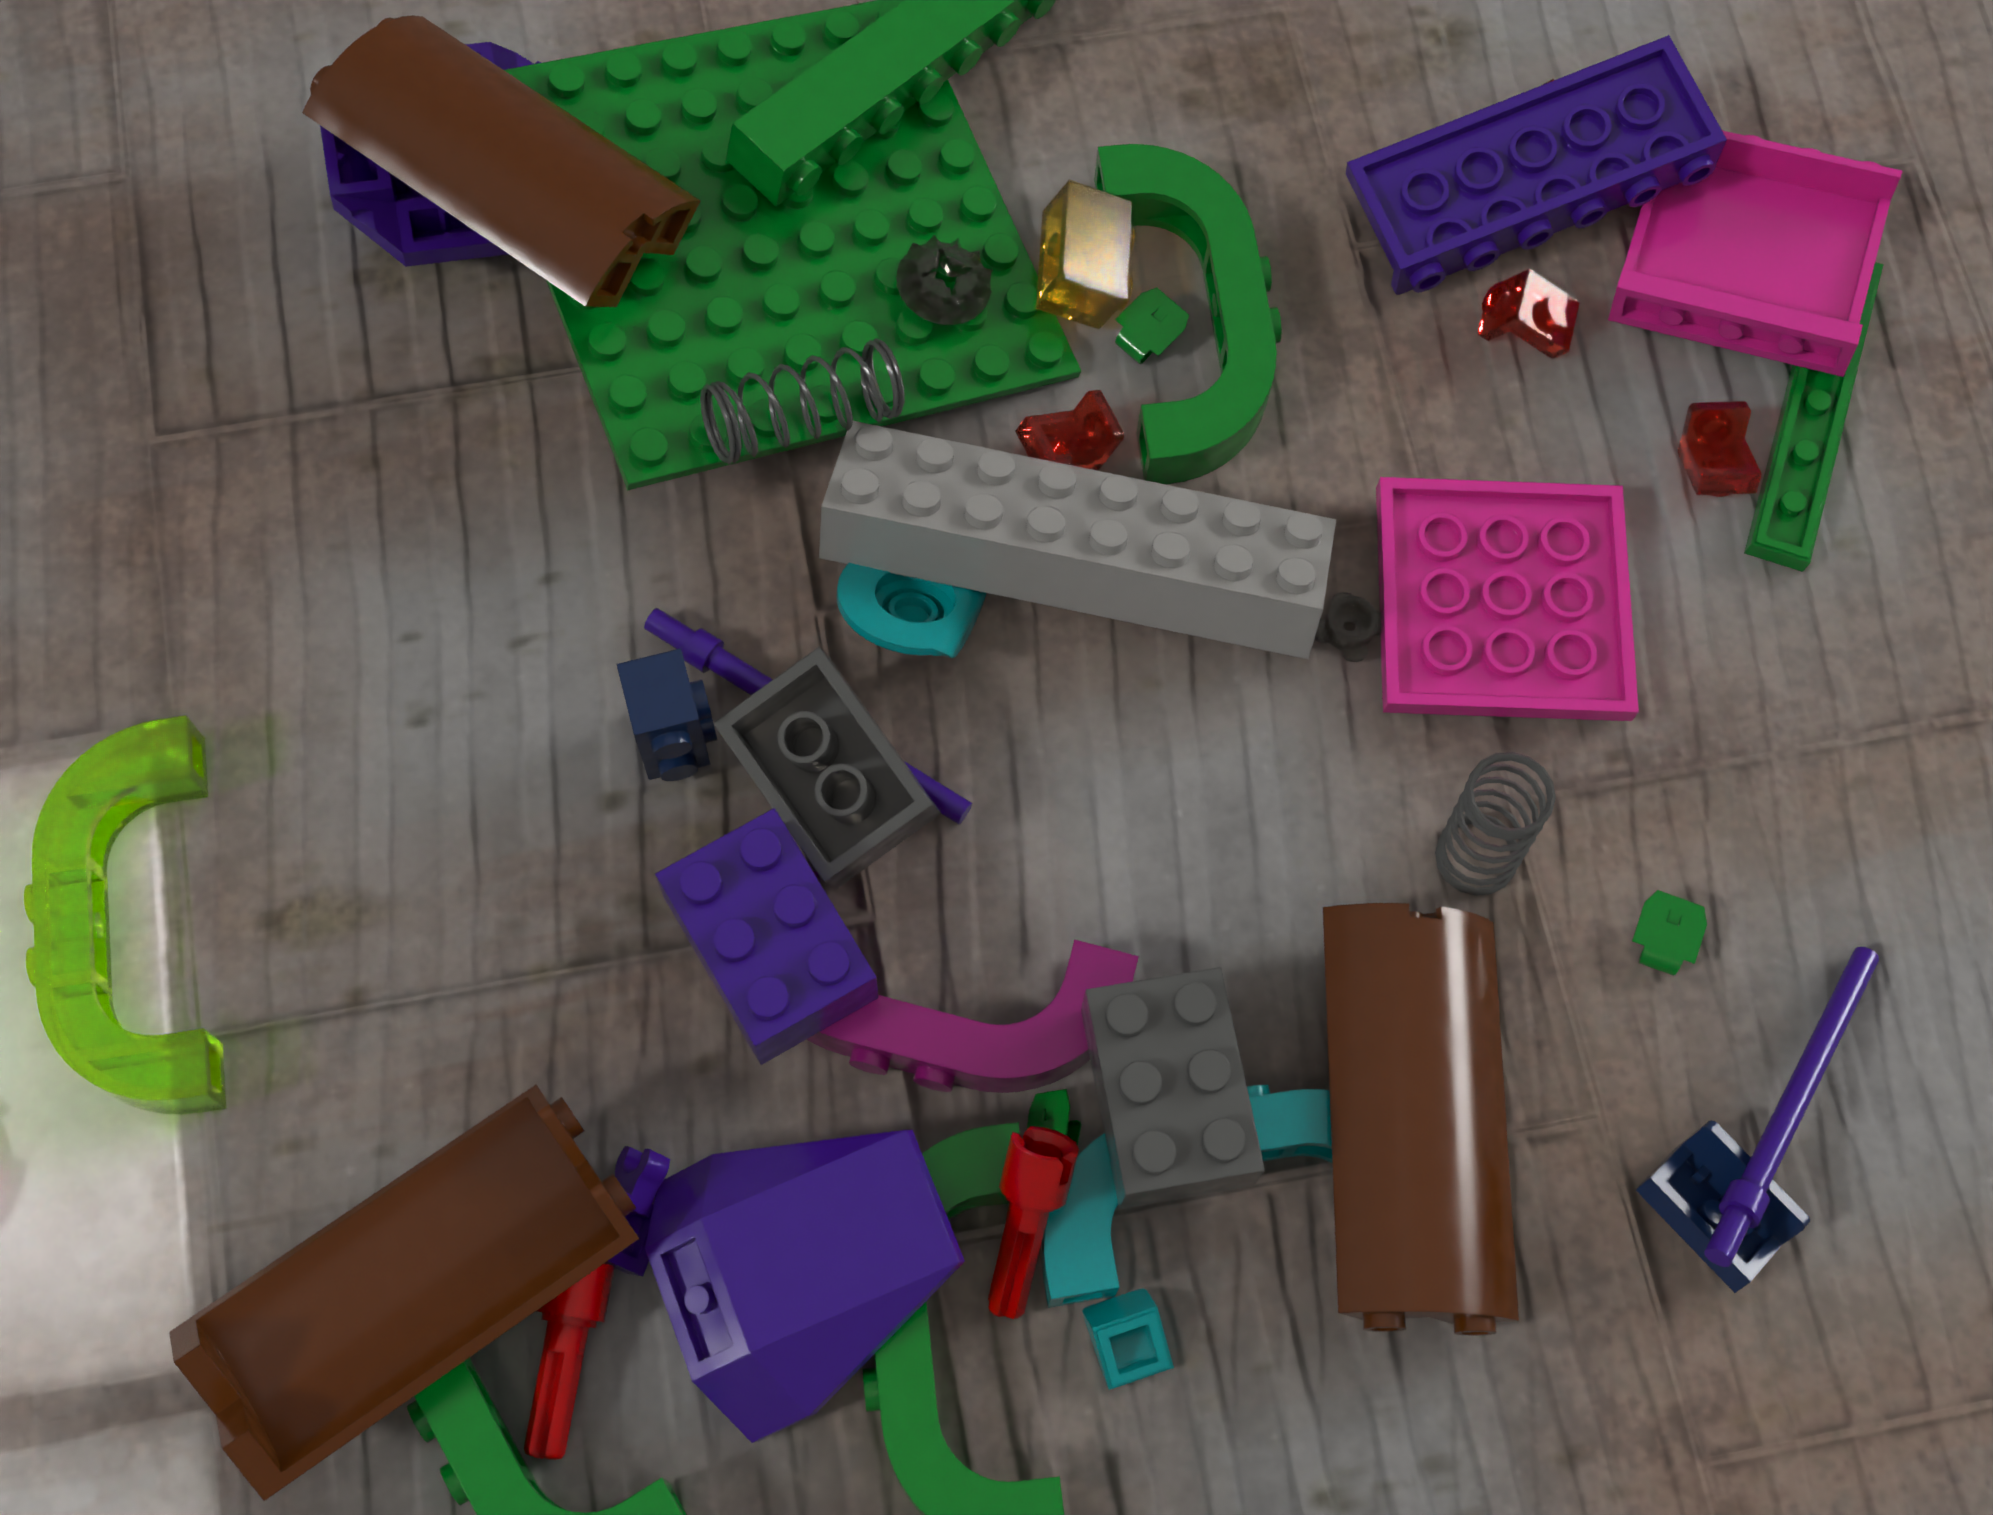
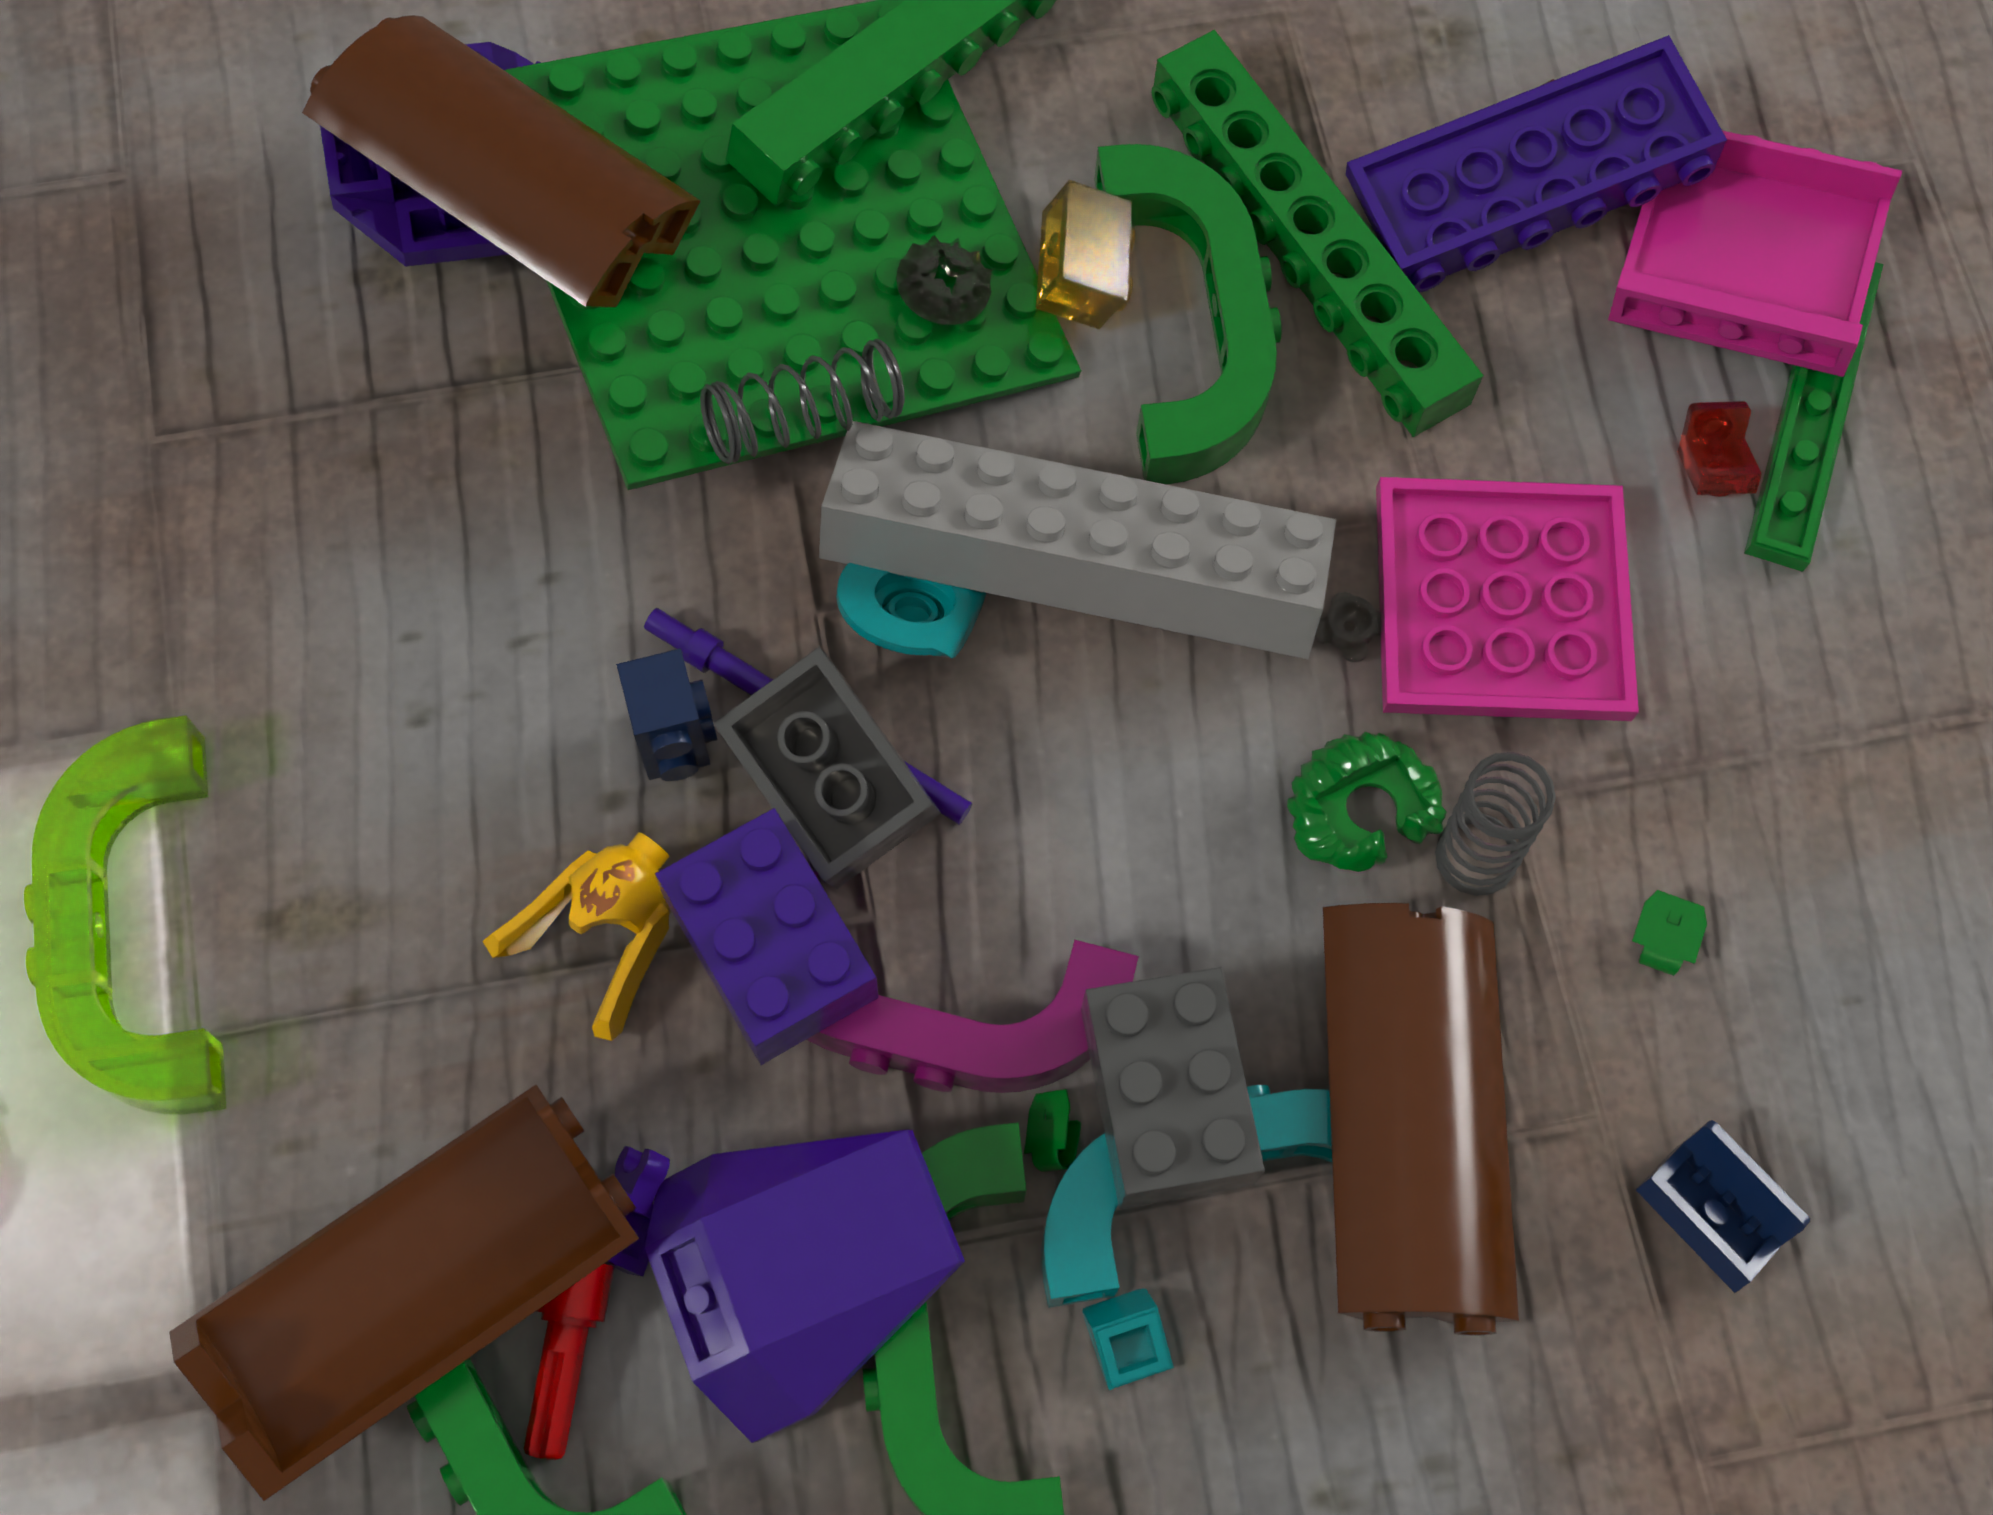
(604, 888): none -> yellow piece
(1035, 1183): red piece -> none
(1076, 436): clear red bracket -> none
(1146, 332): green piece -> none
(1342, 243): none -> green brick
(1344, 766): none -> green piece
(1531, 311): clear red bracket -> none
(1747, 1197): dark purple bar -> none

